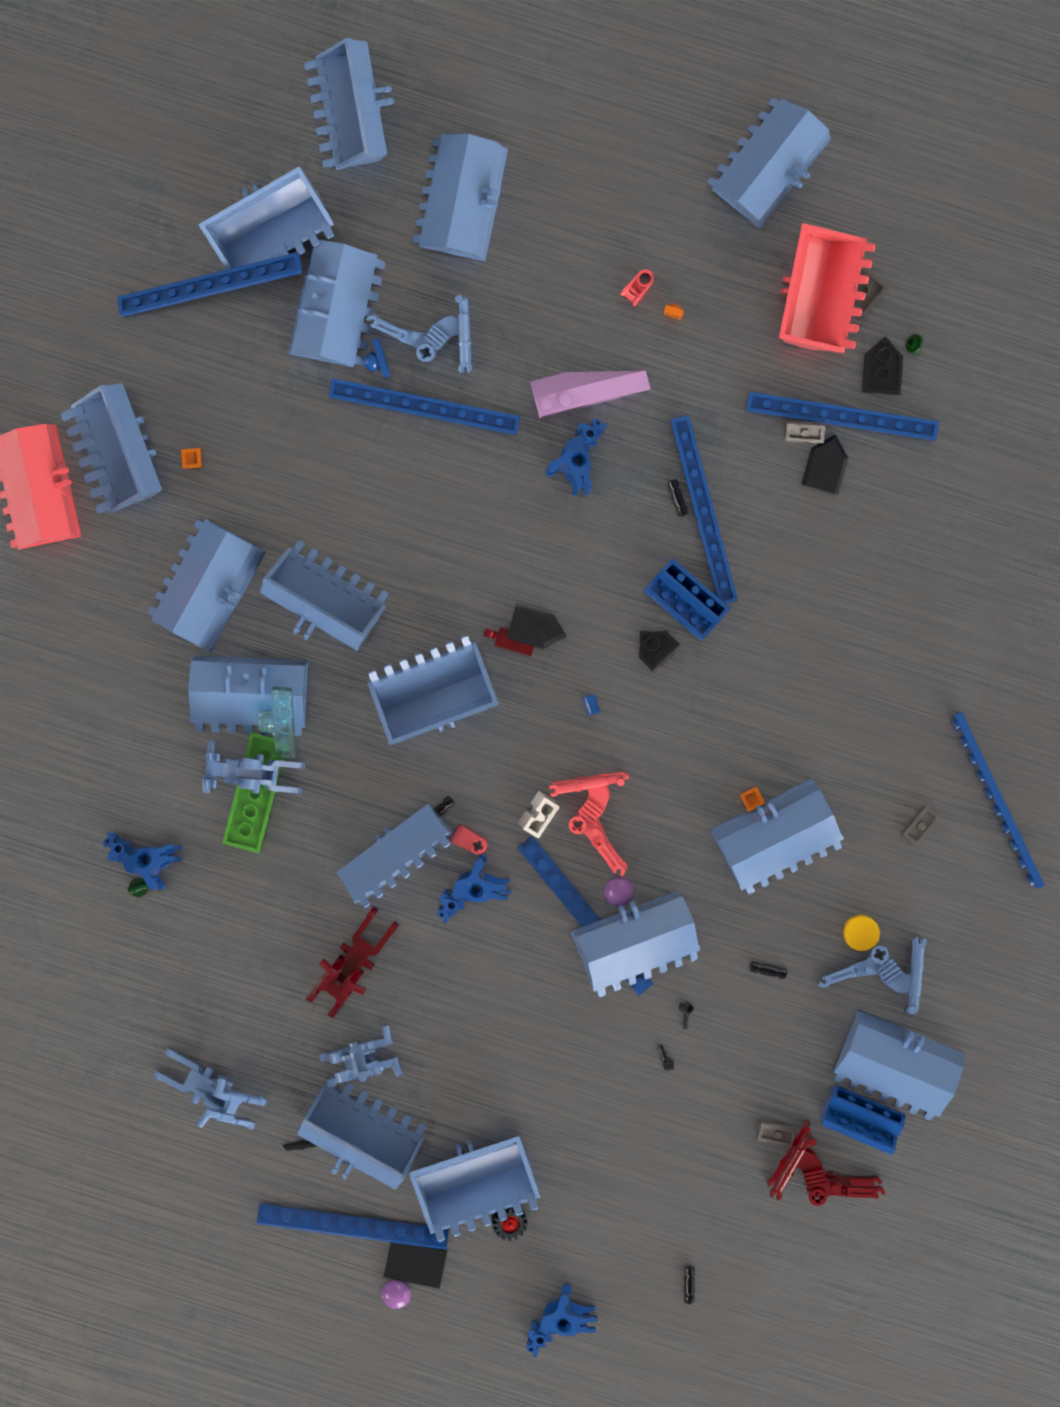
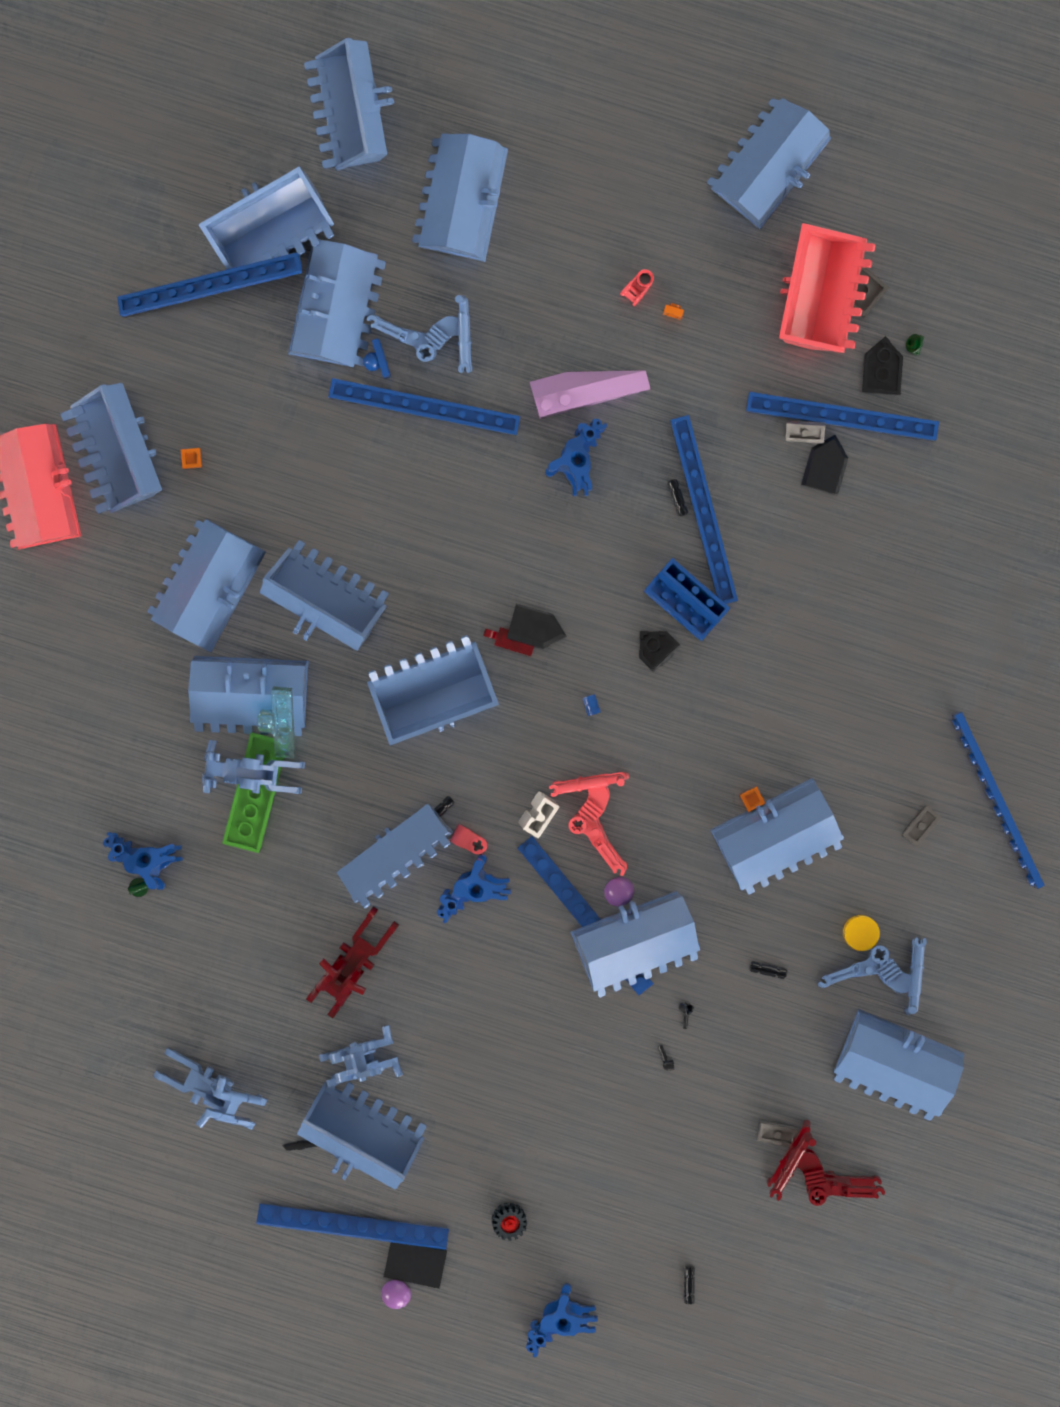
(475, 1186): medium blue piece -> none
(863, 1119): blue brick -> none

